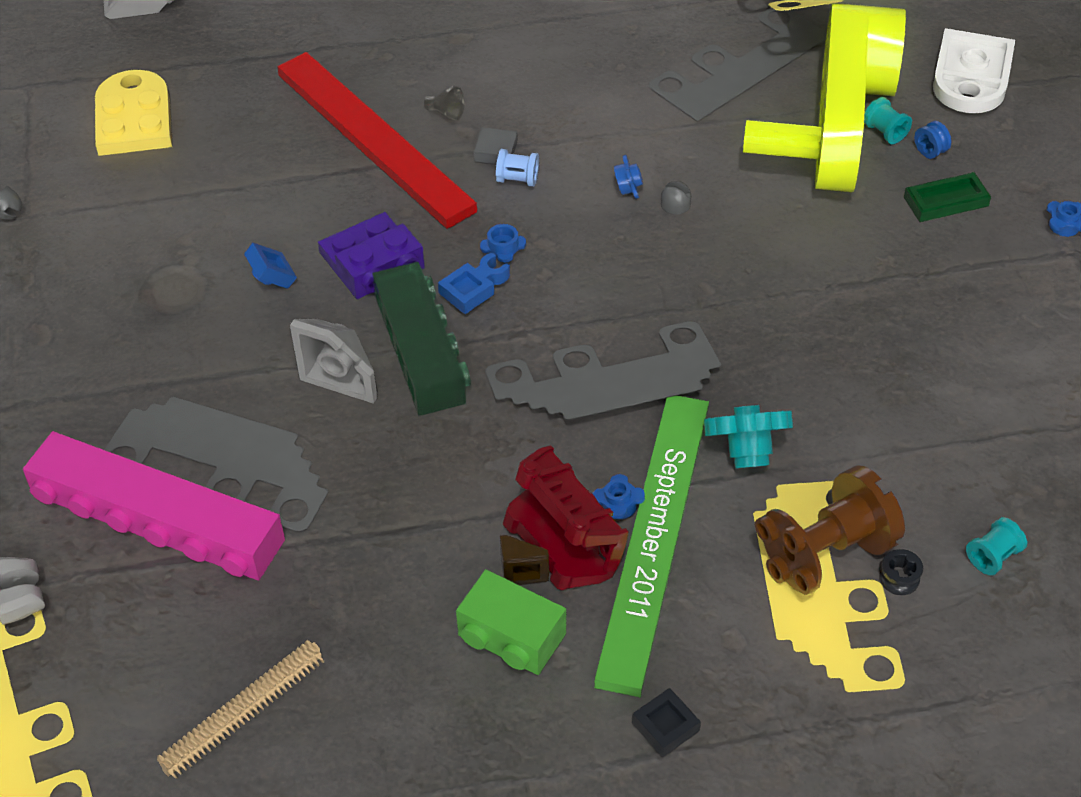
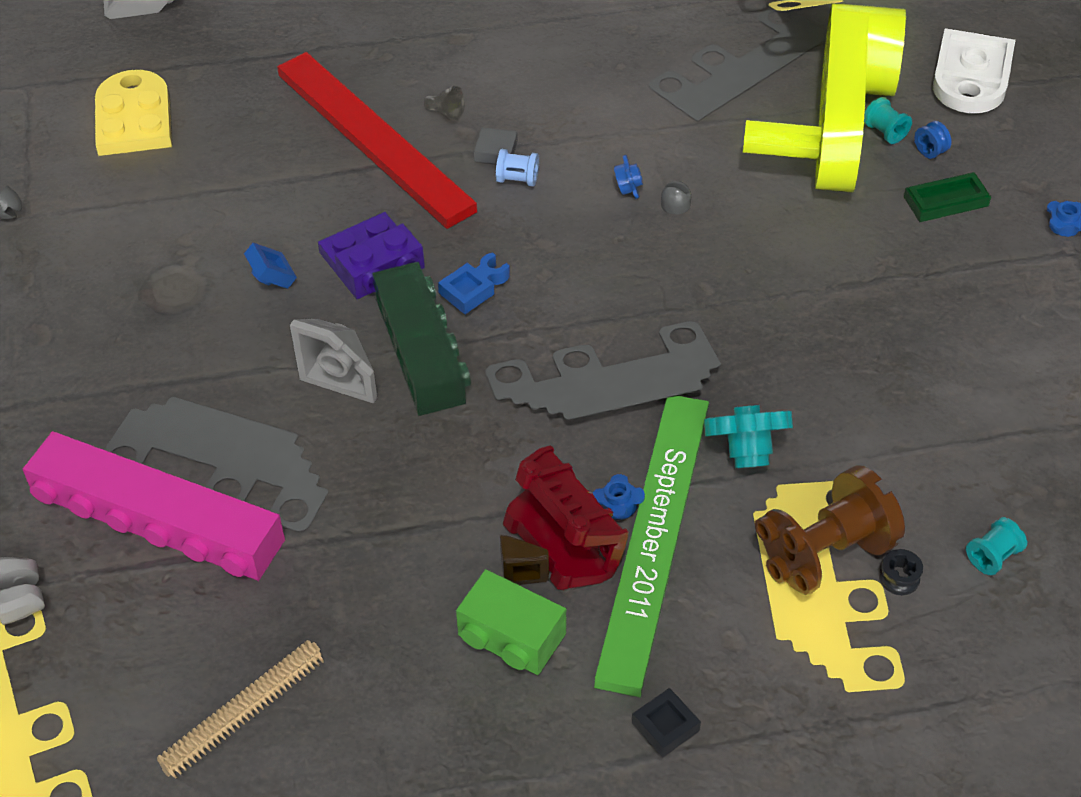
(503, 242): blue plate -> none

